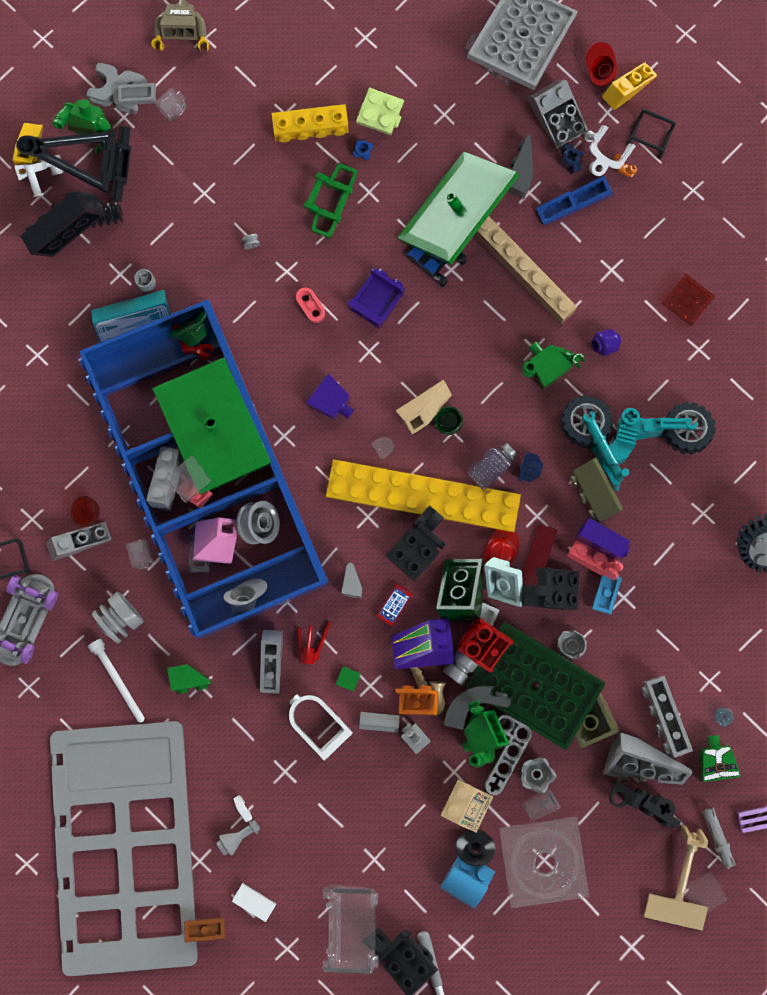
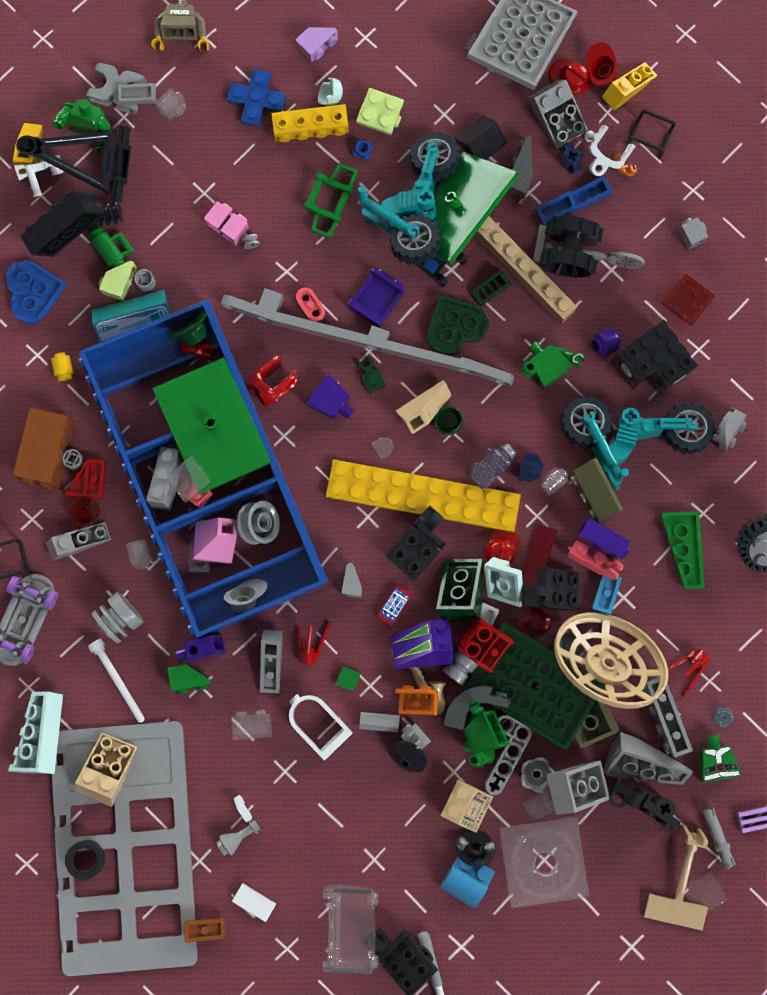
(33, 291): none -> blue plate
(39, 735): none -> light aqua wedge
(42, 449): none -> dark orange brick
(62, 366): none -> yellow brick
(69, 859): none -> black tyre
(76, 461): none -> light grey wheel
(89, 480): none -> red wing
(105, 769): none -> tan slope
(107, 248): none -> green piece
(118, 280): none -> yellowish green slope
(207, 648): none -> dark purple torso
(223, 220): none -> bright pink piece
(251, 726): none -> clear bracket
(256, 97): none -> blue plate
(266, 394): none -> red piece
(315, 41): none -> lavender slope
(330, 92): none -> light aqua hair
(372, 378): none -> dark green plate
(376, 340): none -> light grey piece
(404, 214): none -> piece
(408, 756): none -> black dish
(455, 324): none -> dark green plate
(482, 138): none -> black slope
(507, 284): none -> dark green slope
(536, 620): none -> dark red piece
(554, 480): none -> clear brick
(572, 235): none -> black piece
(574, 73): none -> red piece
(578, 787): none -> light grey brick
(603, 654): none -> tan dish
(619, 259): none -> light grey piece
(656, 358): none -> black piece
(685, 543): none -> green wing
(693, 232): none -> light grey brick
(698, 661): none -> red plant
(729, 427): none -> light grey slope

